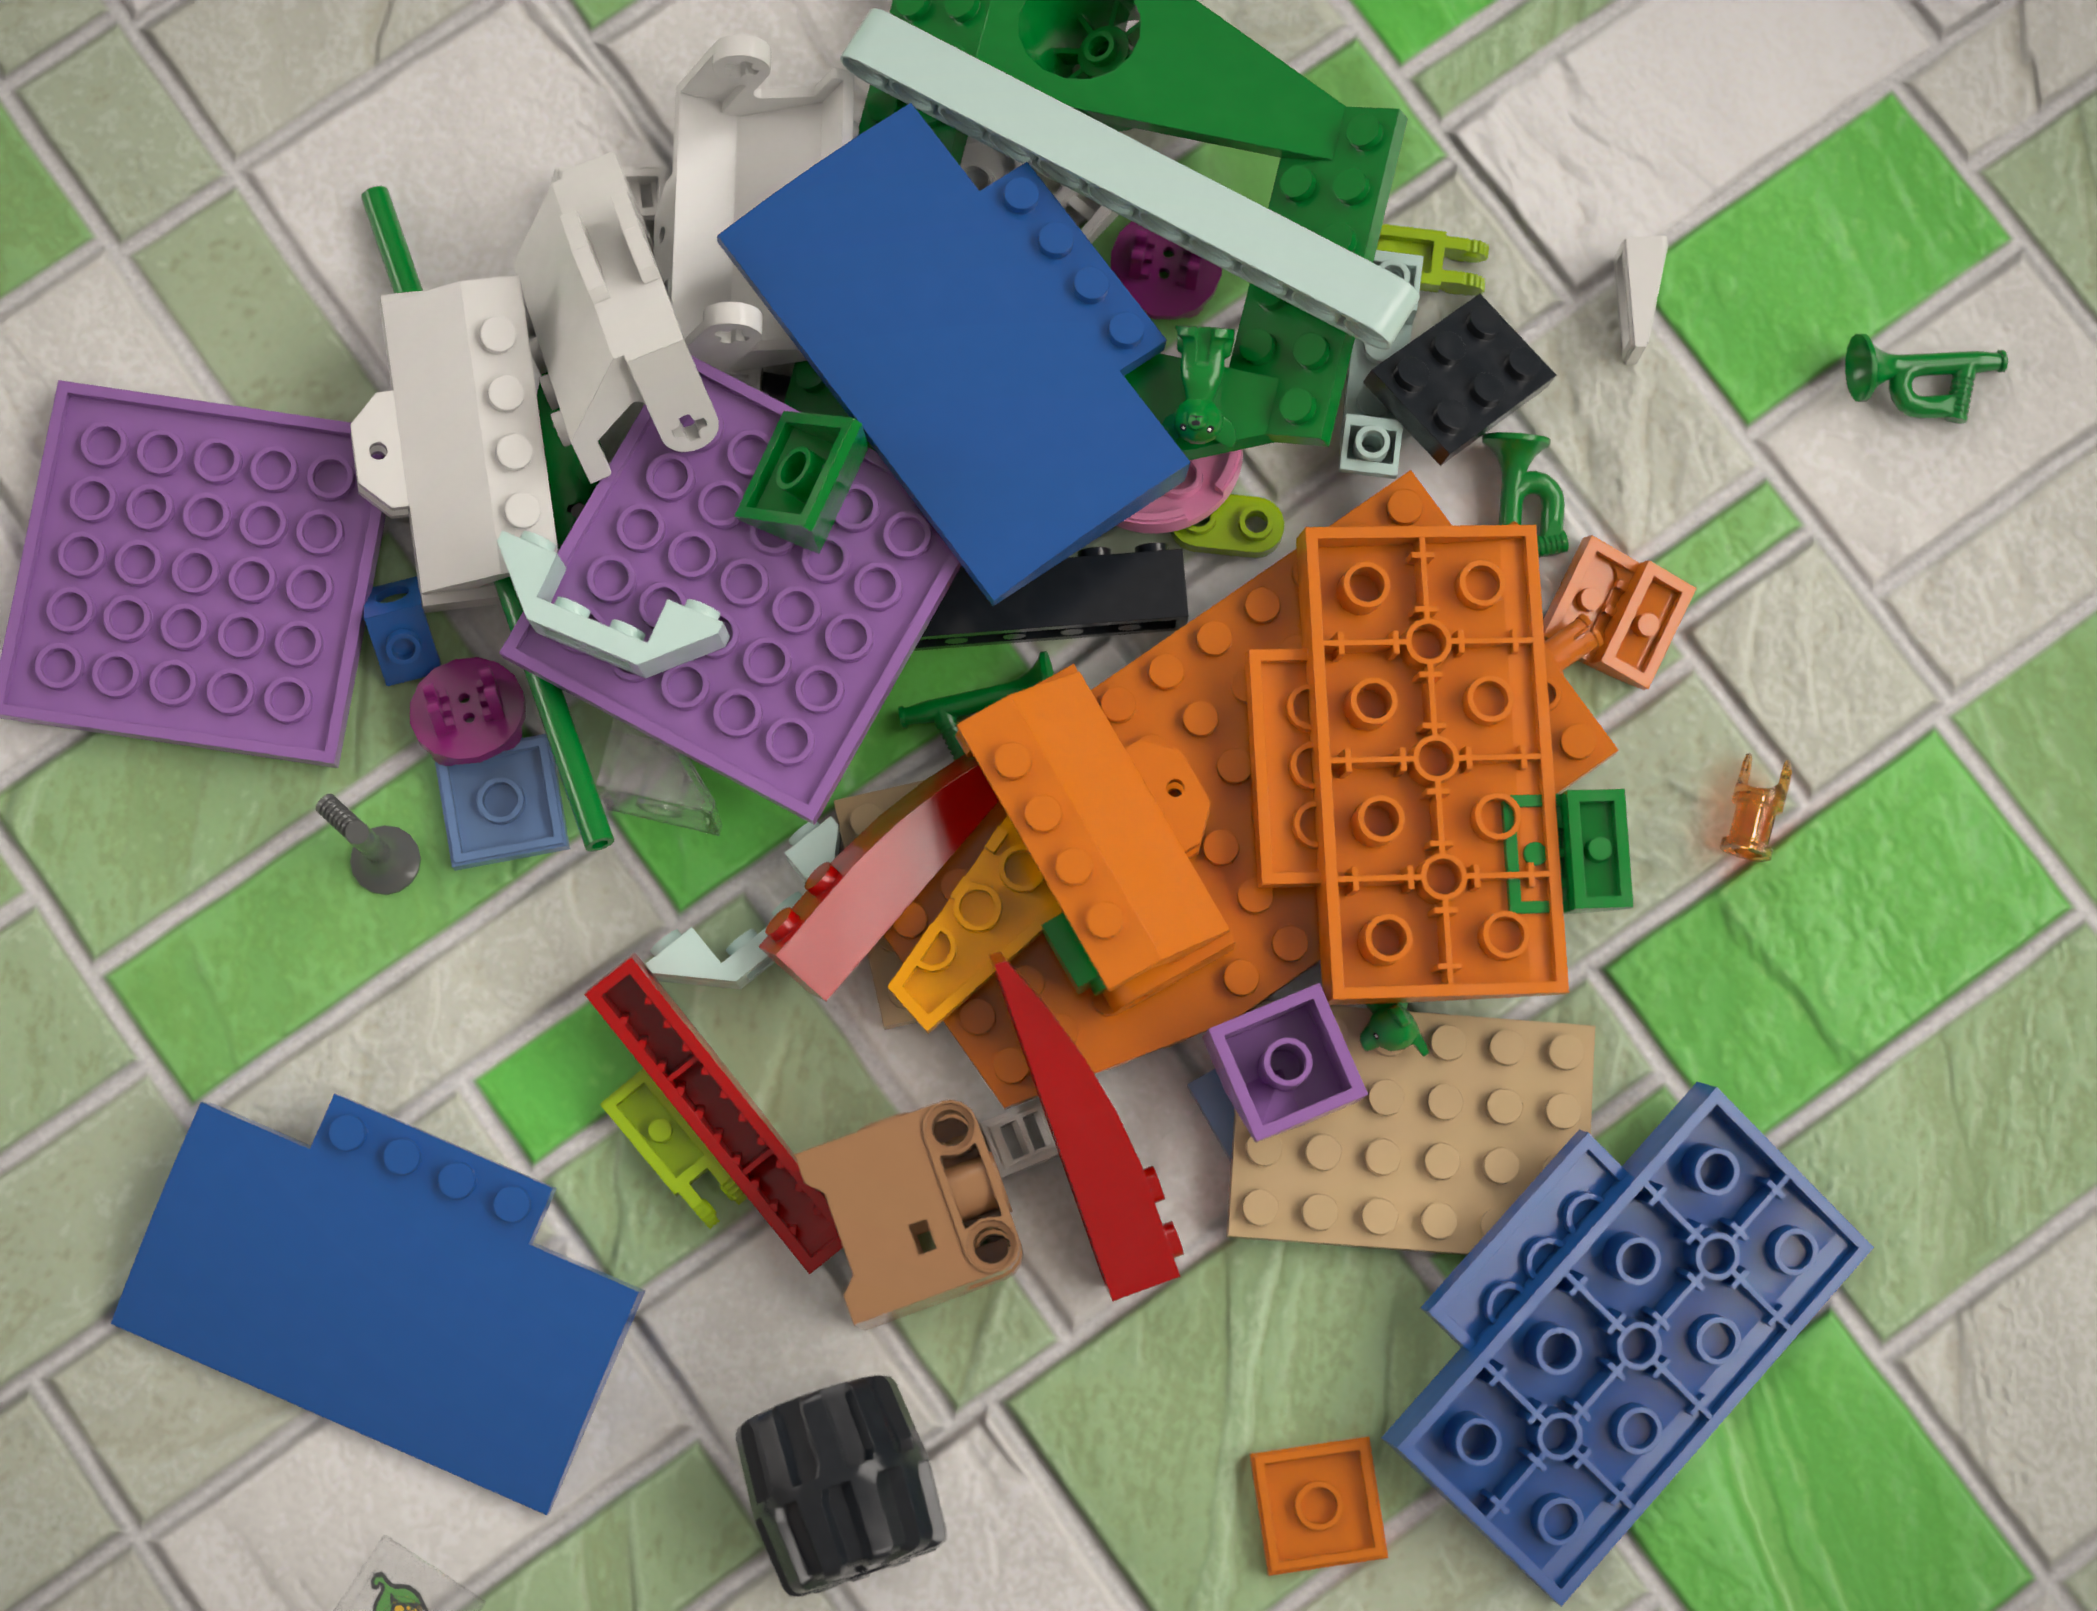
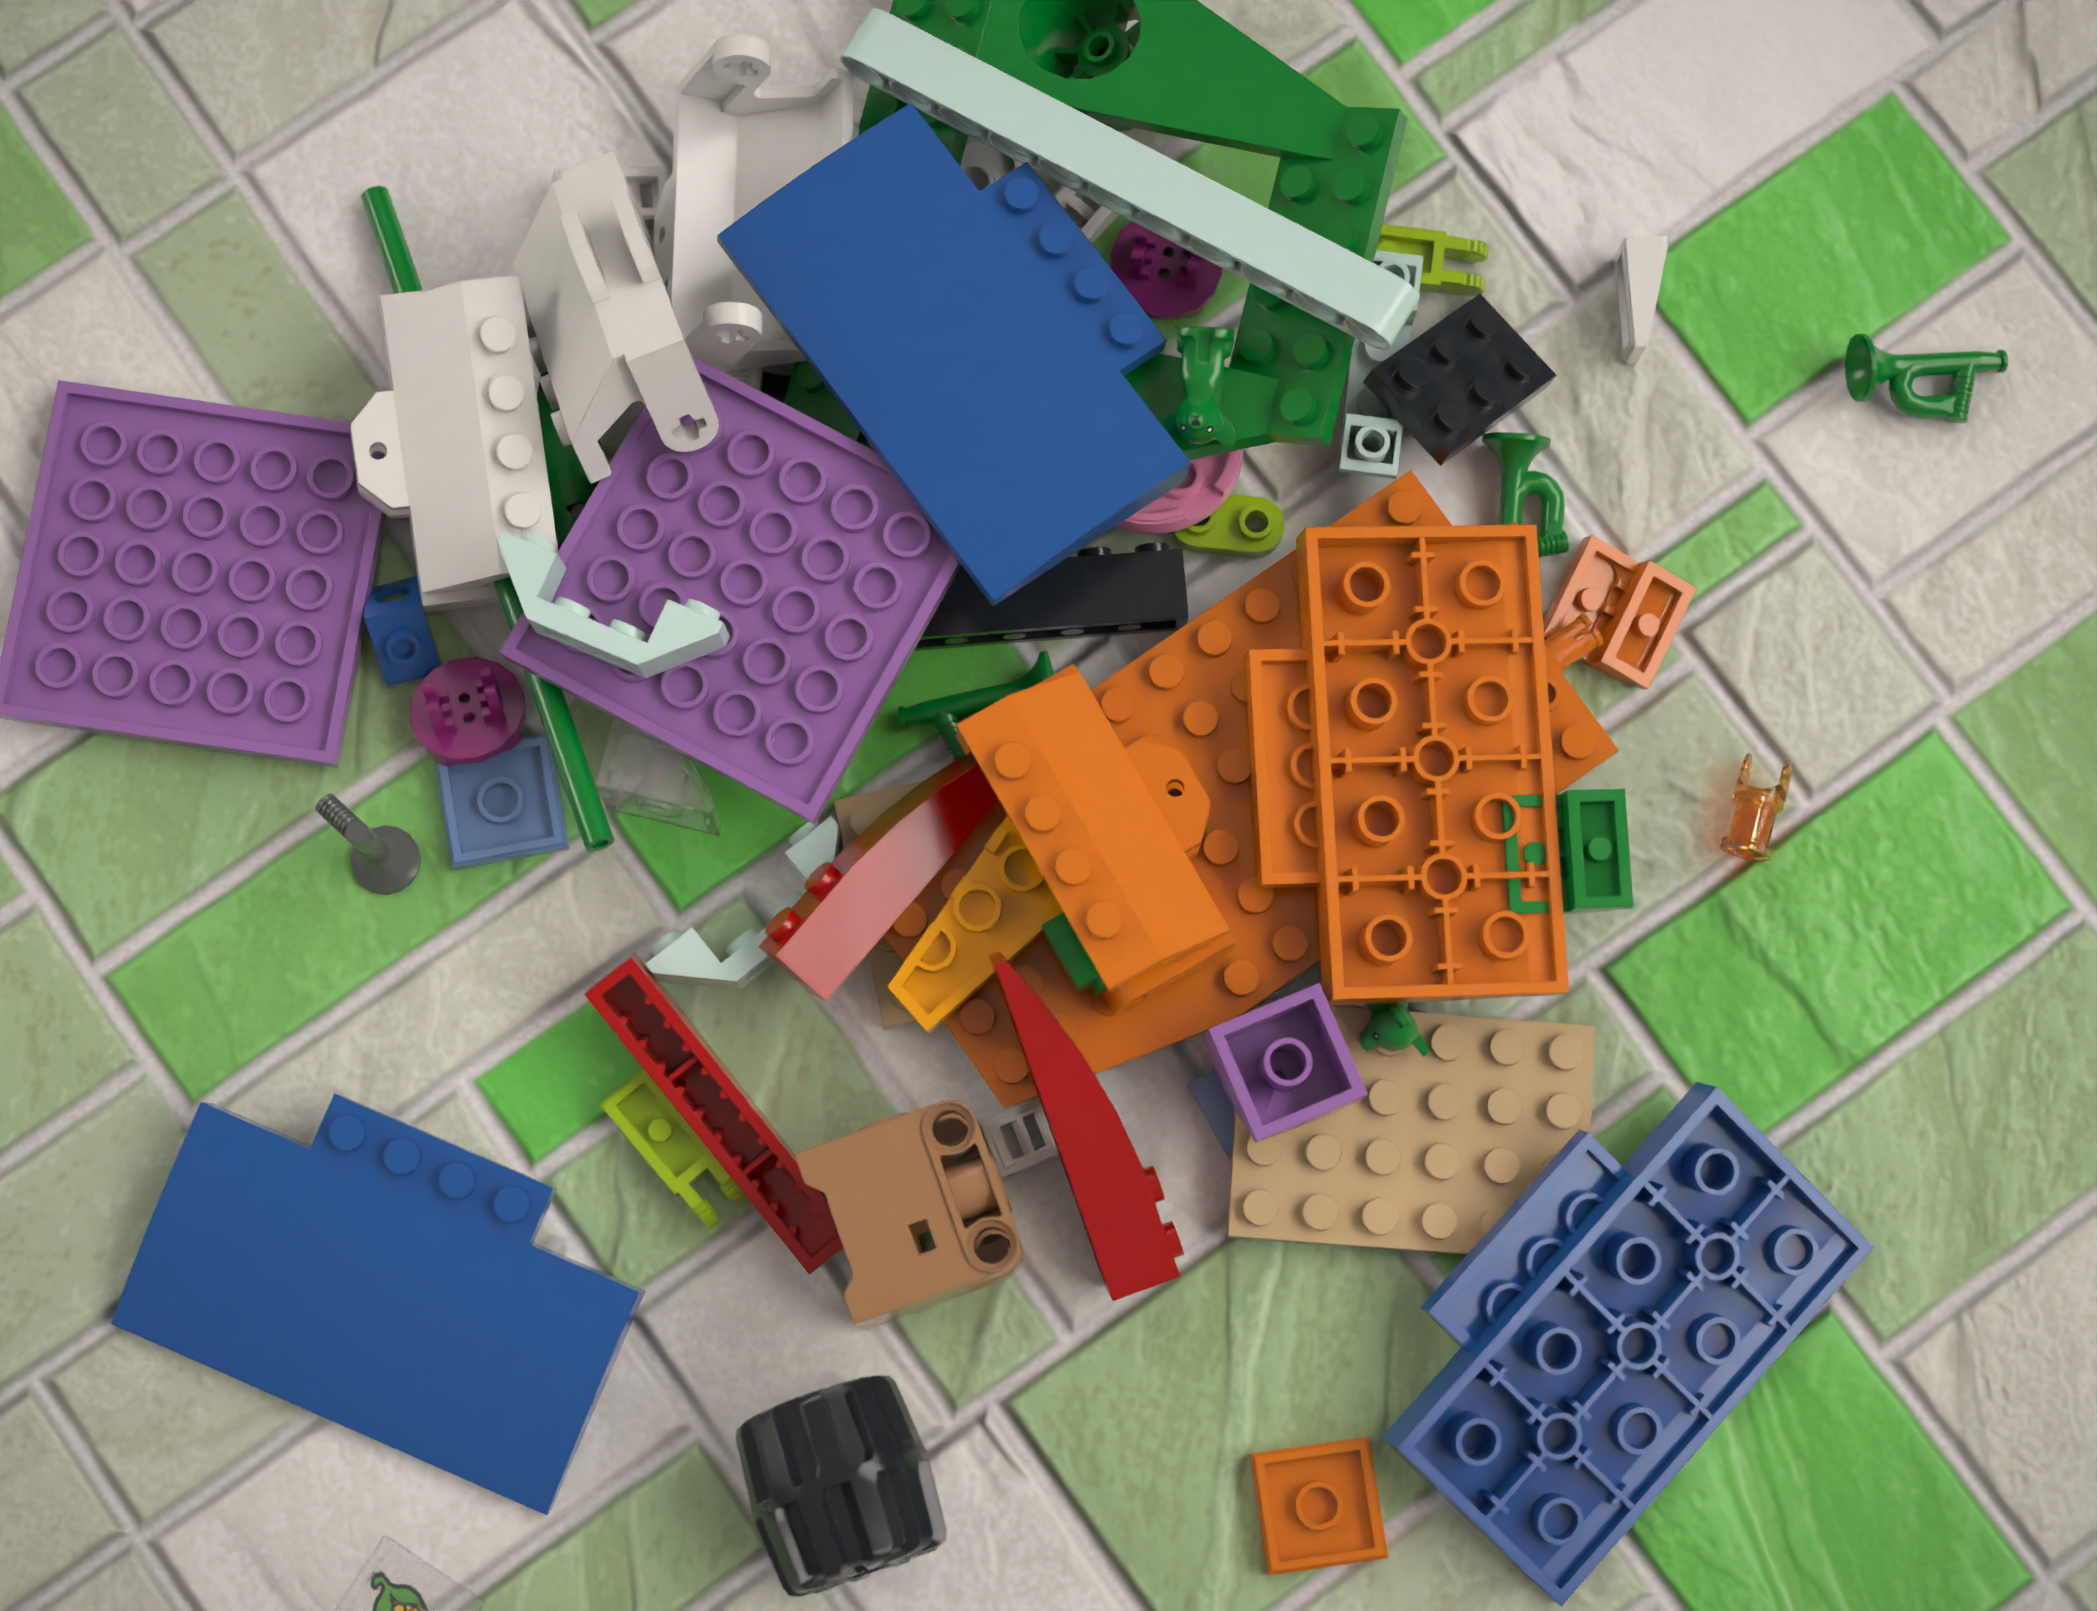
(804, 477): green slope -> none

